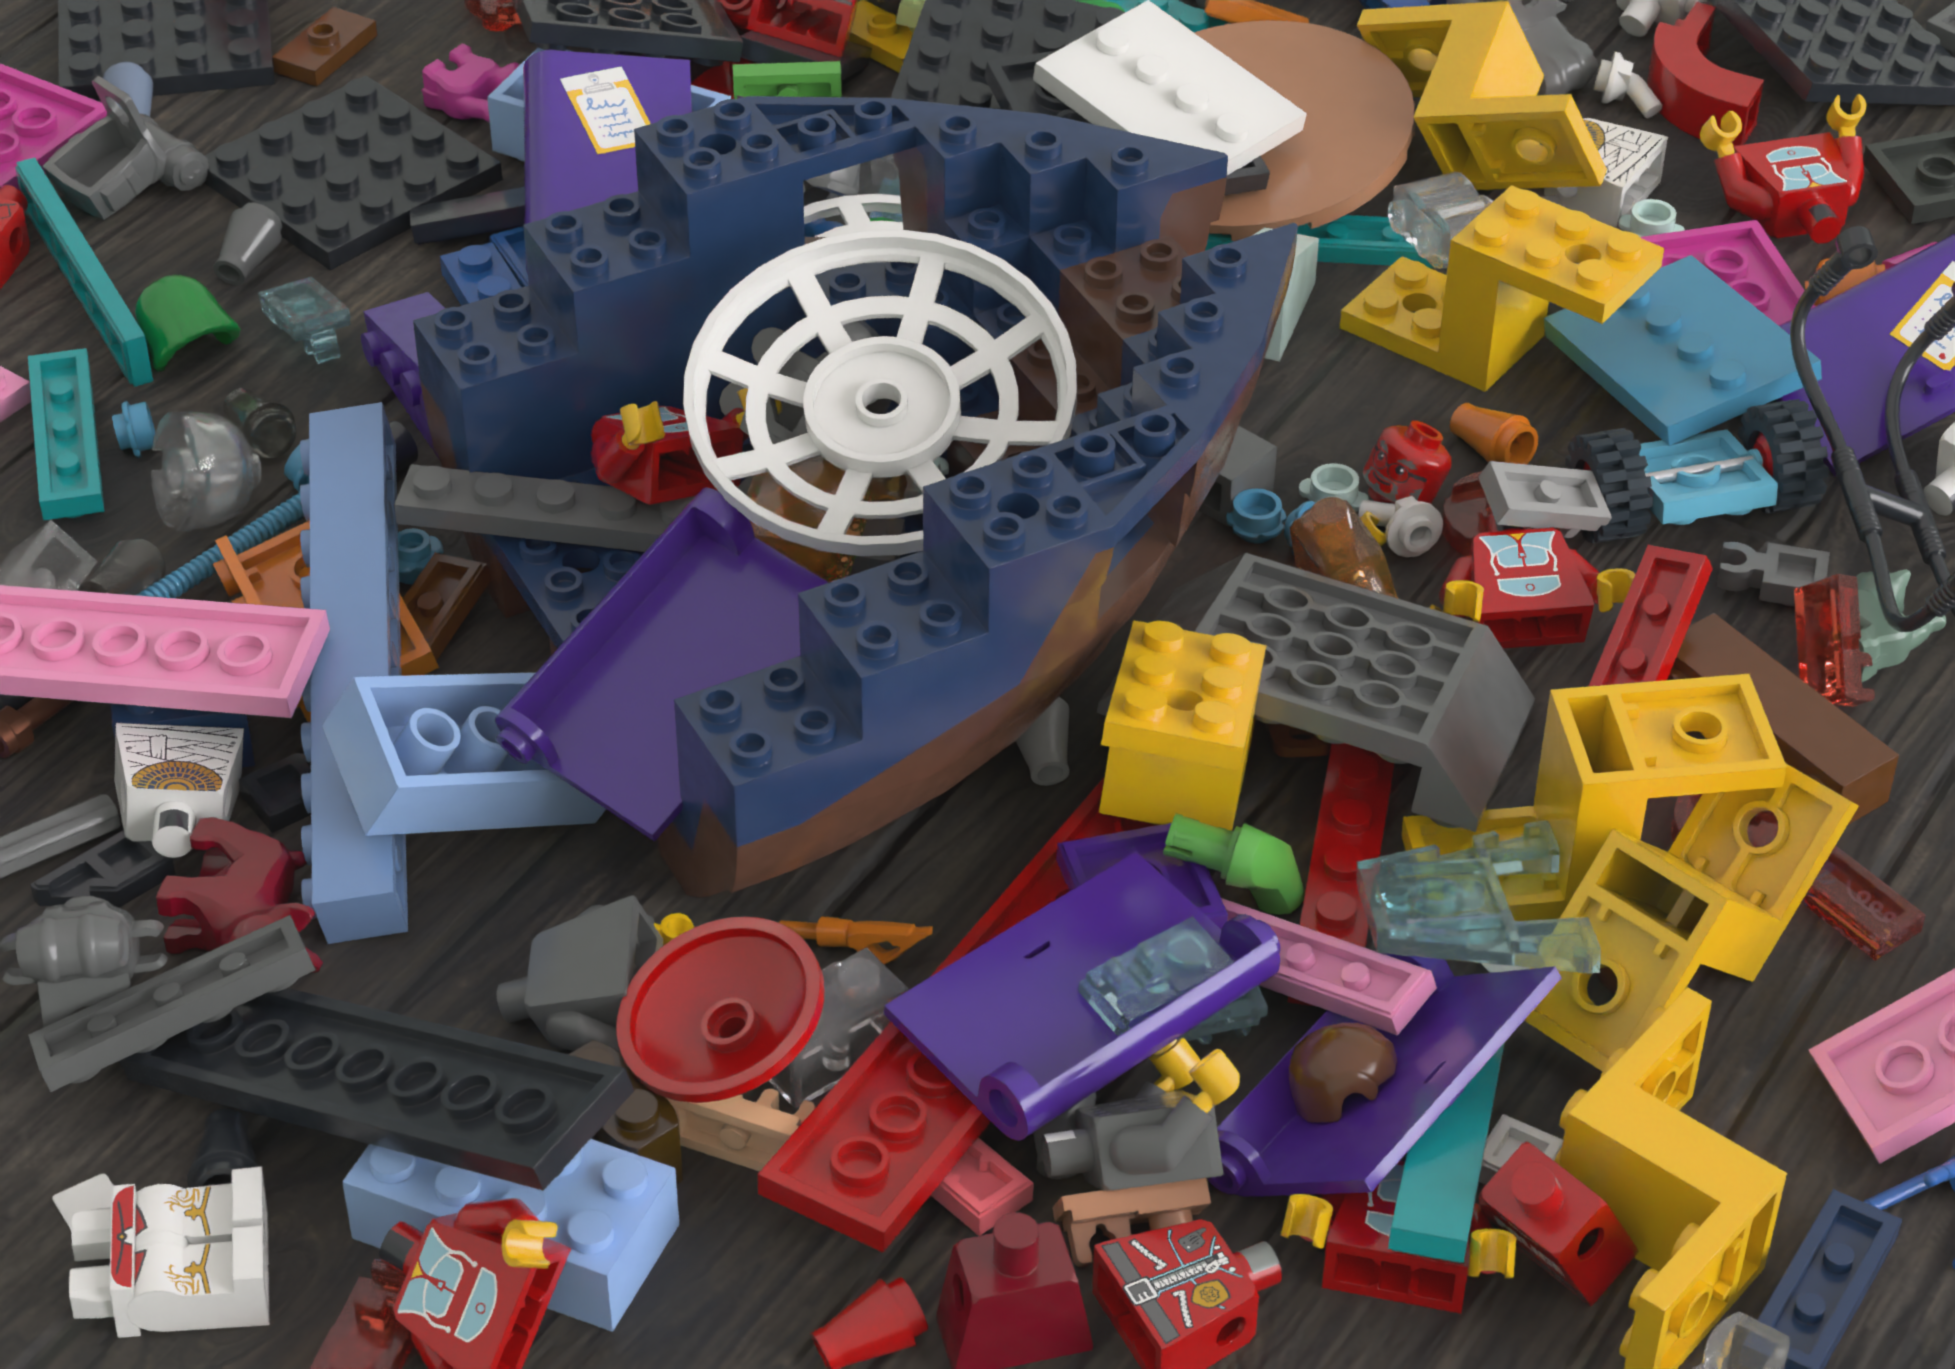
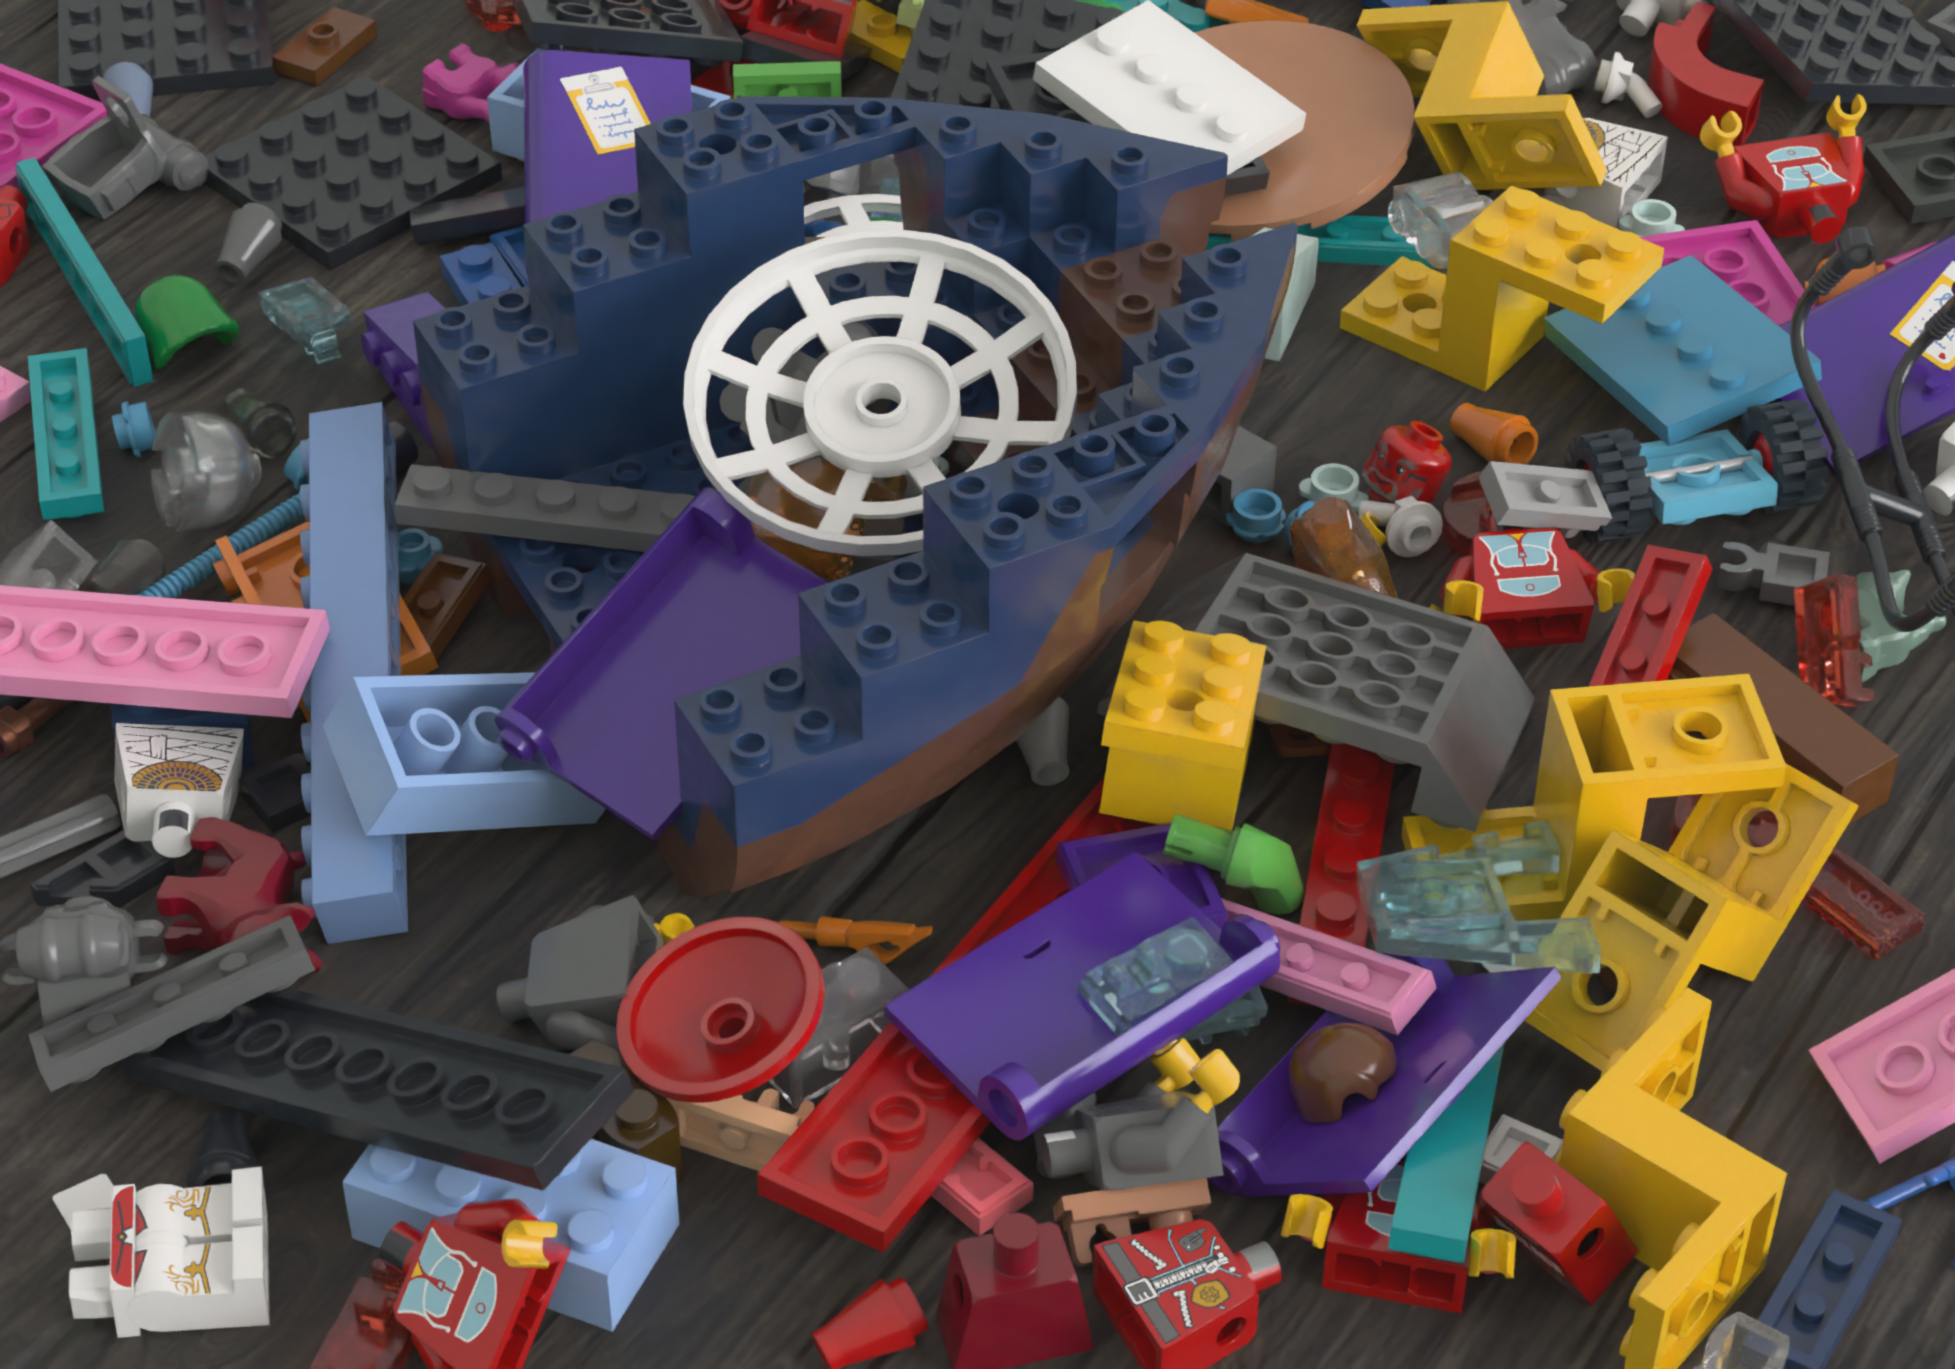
(651, 450): red torso -> none

